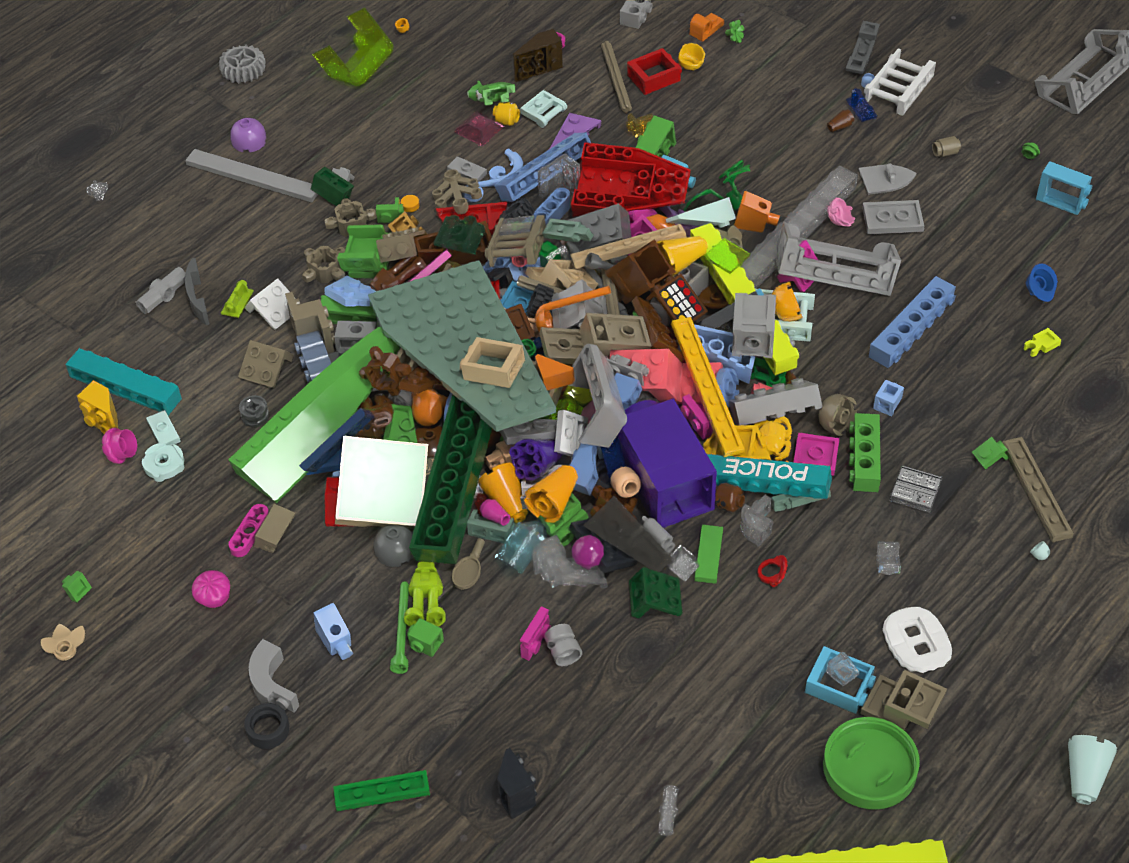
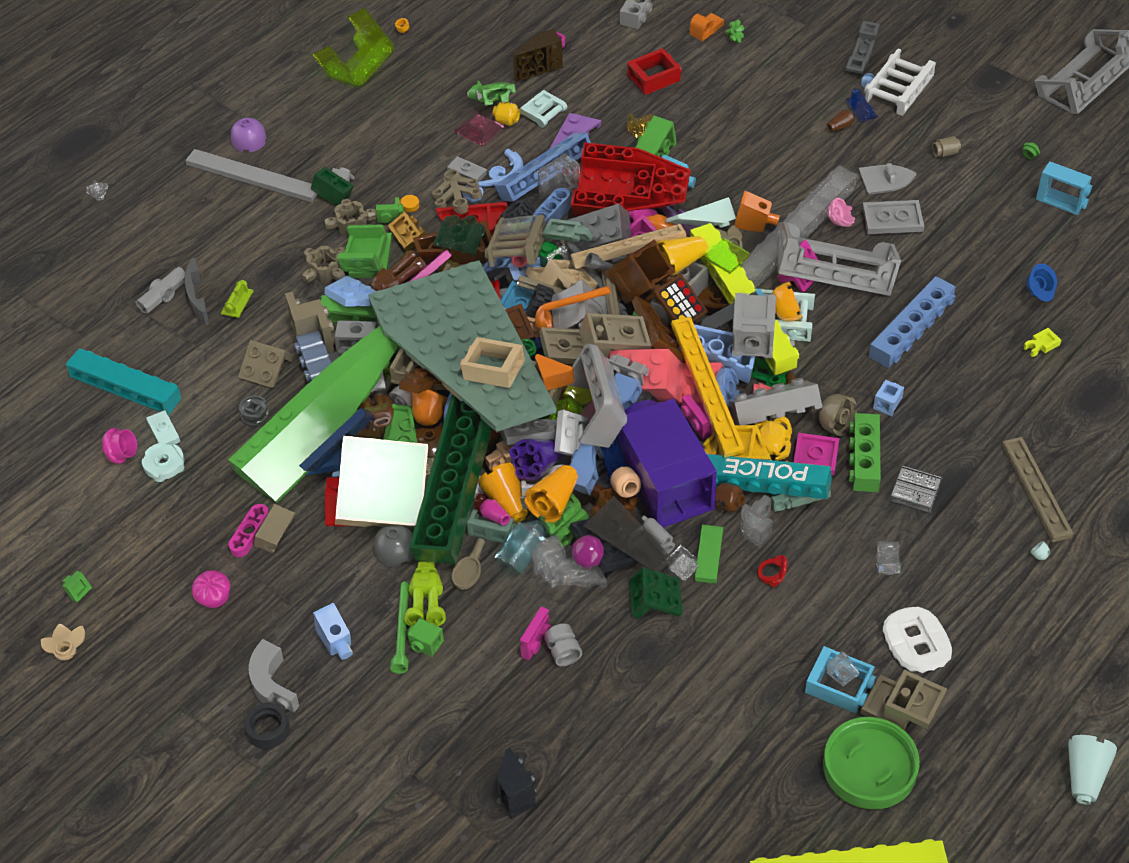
(98, 407): yellow slope -> none
(242, 64): light grey gear -> none
(271, 304): white bracket -> none
(378, 378): reddish brown piece -> none
(381, 790): green plate -> none
(398, 244): dark tan bracket -> none
(616, 77): dark tan axle -> none
(668, 810): clear pin -> none
(691, 56): yellow hair -> none
(734, 195): green plant -> none
(990, 452): bright green bracket -> none

